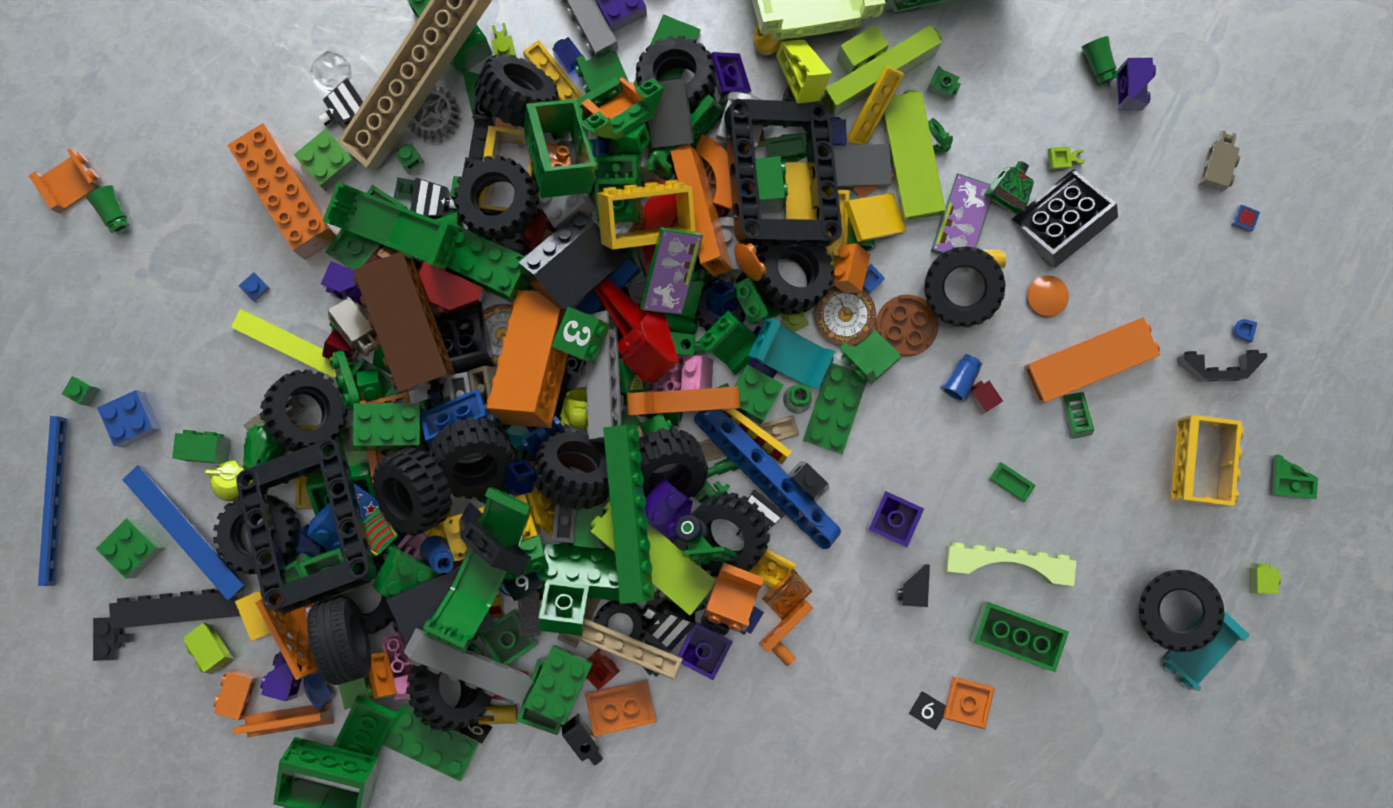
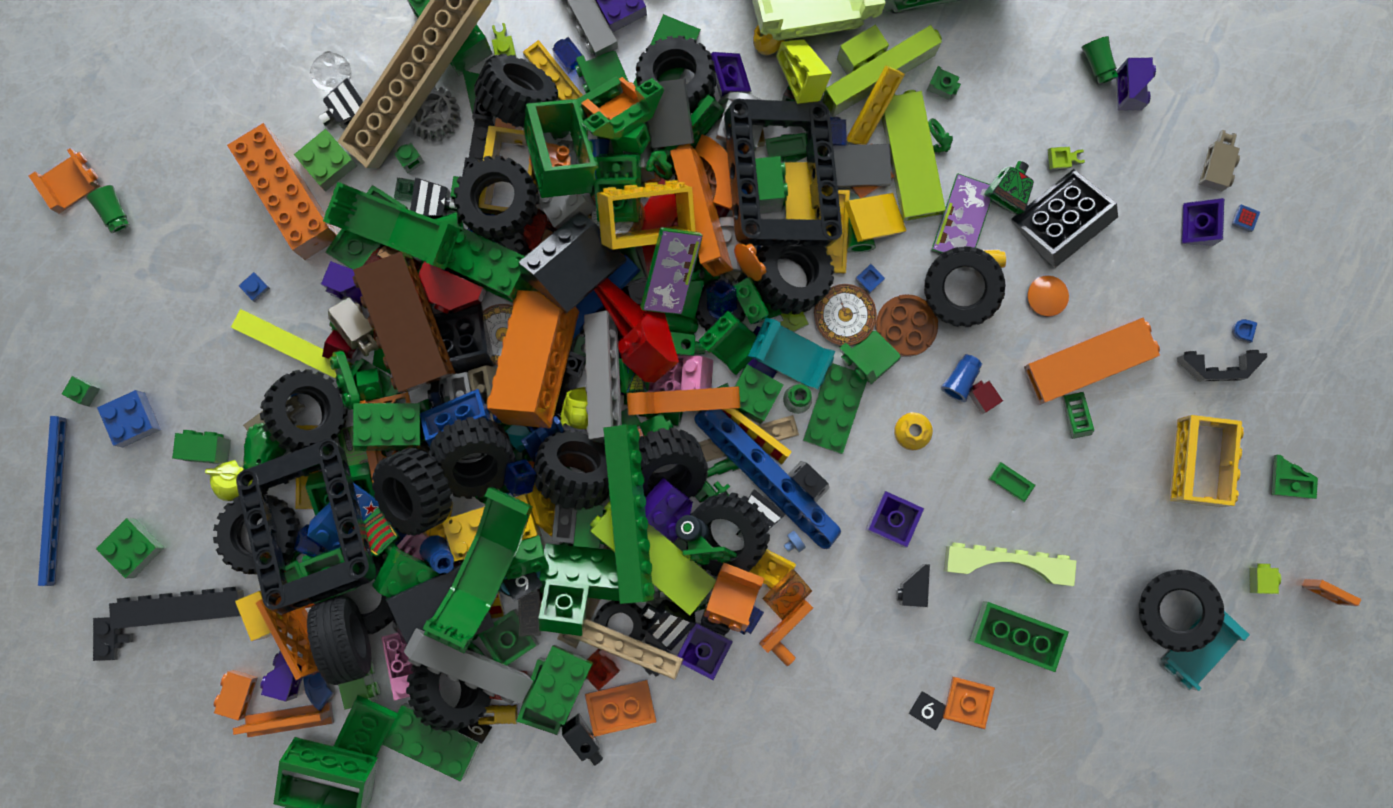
(184, 533): blue tile -> none
(207, 648): lime brick -> none
(381, 676): orange plate -> none
(510, 559): black slope -> none
(581, 335): green slope -> none
(795, 542): none -> medium blue tile
(851, 268): orange brick -> none
(903, 435): none -> yellow piece
(1203, 222): none -> dark purple slope
(1331, 592): none -> orange tile

